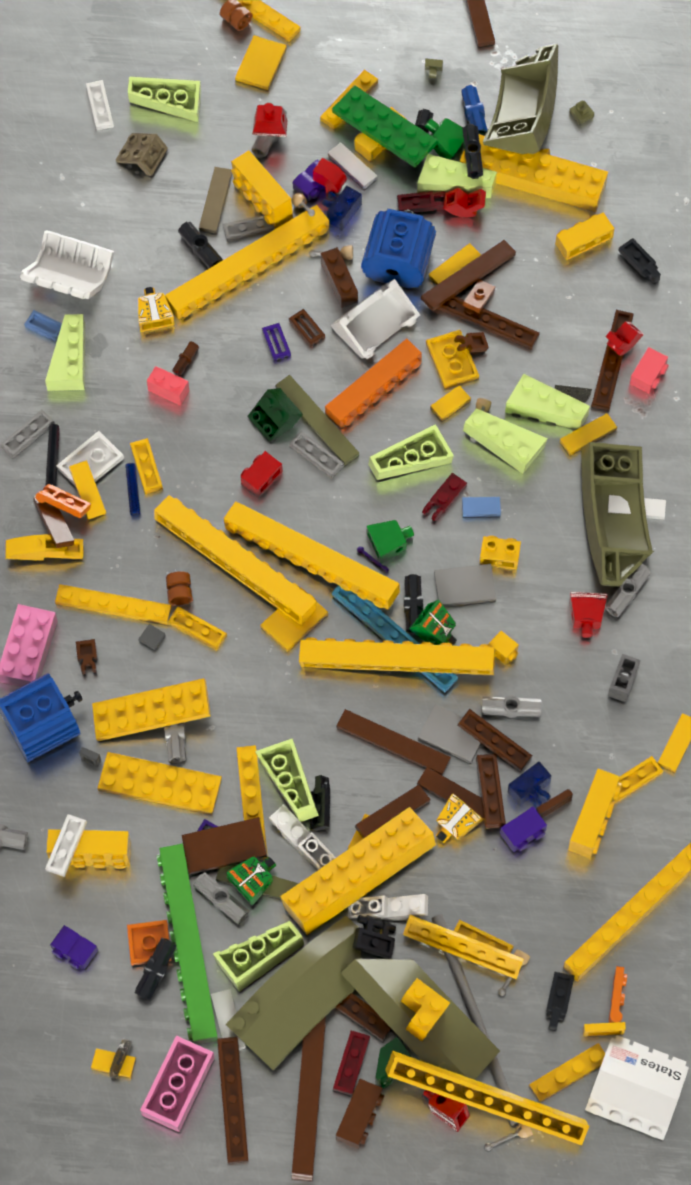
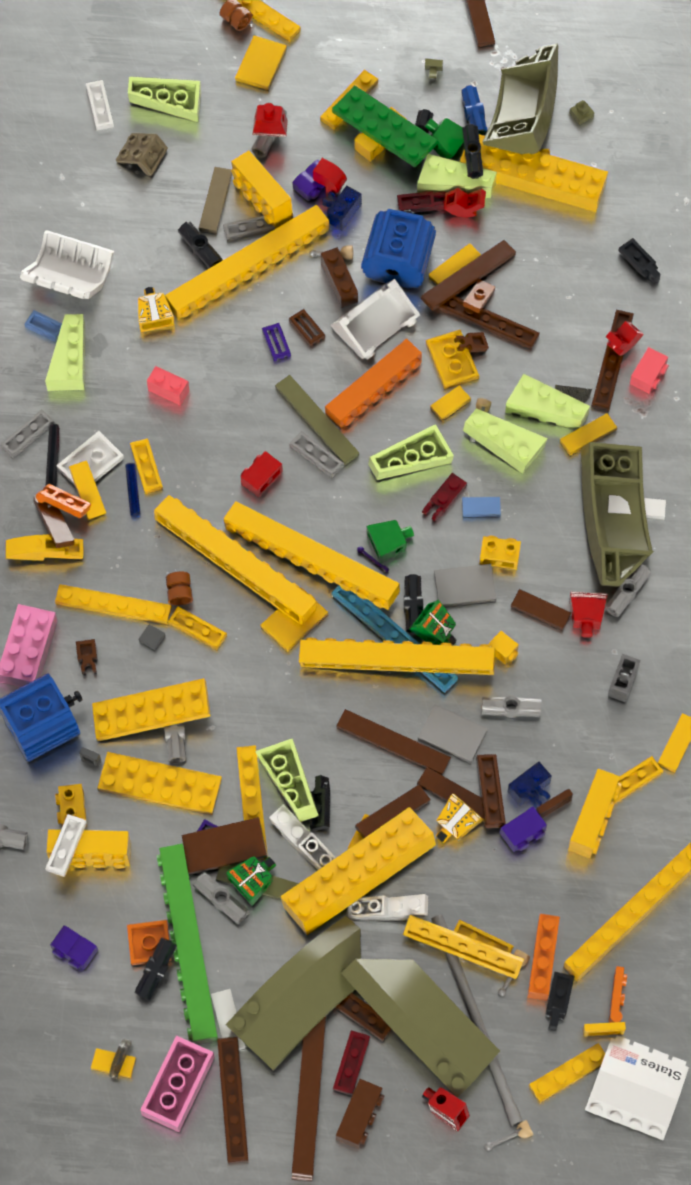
(71, 802): none -> yellow brick
(185, 358): reddish brown axle -> none
(258, 954): yellowish green wedge -> none
(274, 414): dark green slope -> none
(300, 201): tan hinge -> none
(352, 165): white tile -> none
(372, 942): black plate -> none
(381, 1078): dark green slope -> none
(428, 1008): yellow brick -> none
(487, 1098): yellow brick -> none
(494, 740): reddish brown tile -> none
(541, 609): none -> reddish brown tile
(543, 957): none -> orange brick
(584, 235): yellow brick -> none

